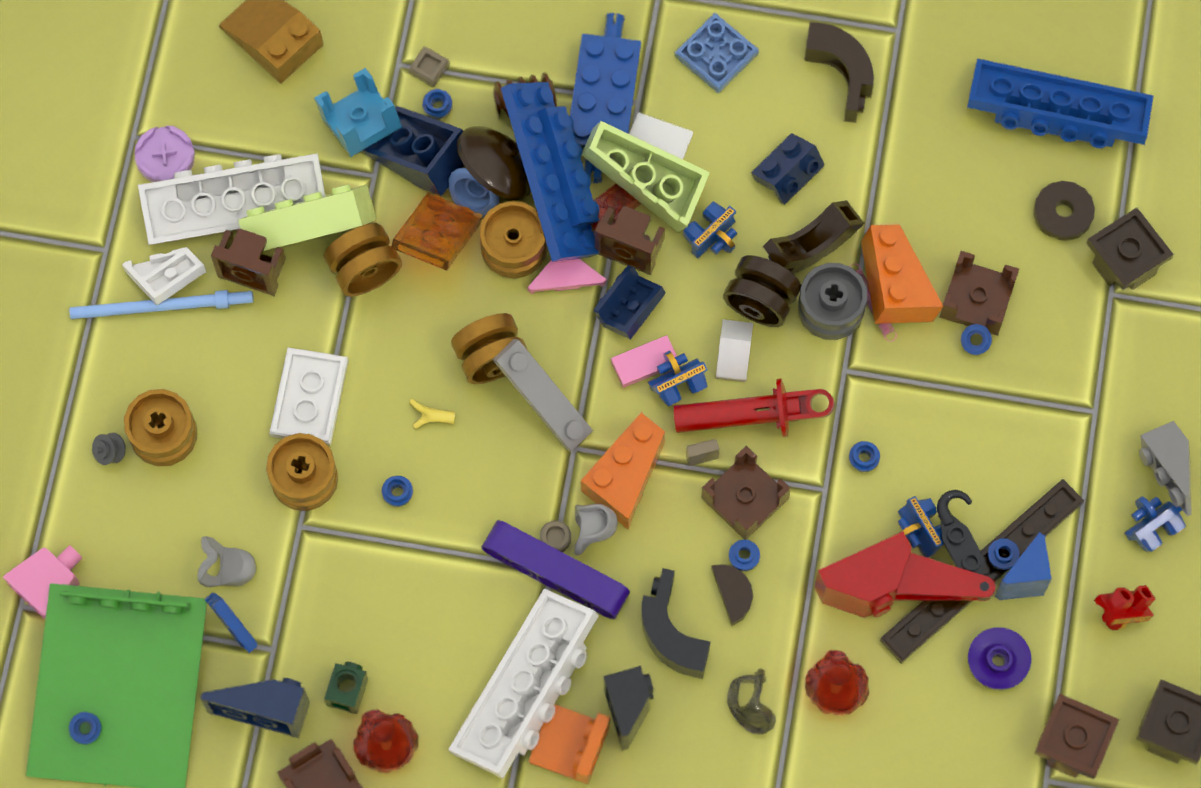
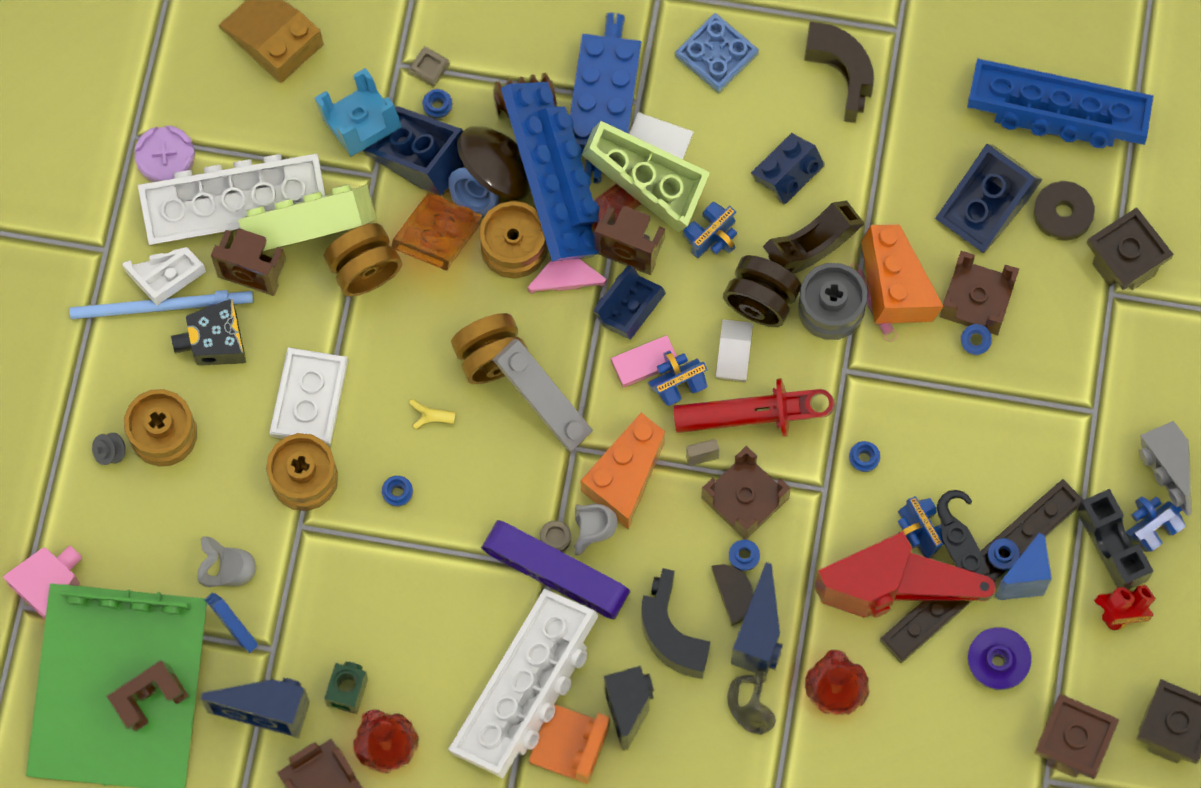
(78, 720): blue plate -> none
(143, 687): none -> reddish brown panel
(212, 336): none -> black torso
(760, 631): none -> dark blue slope
(988, 197): none -> dark blue slope
(1104, 524): none -> black arch

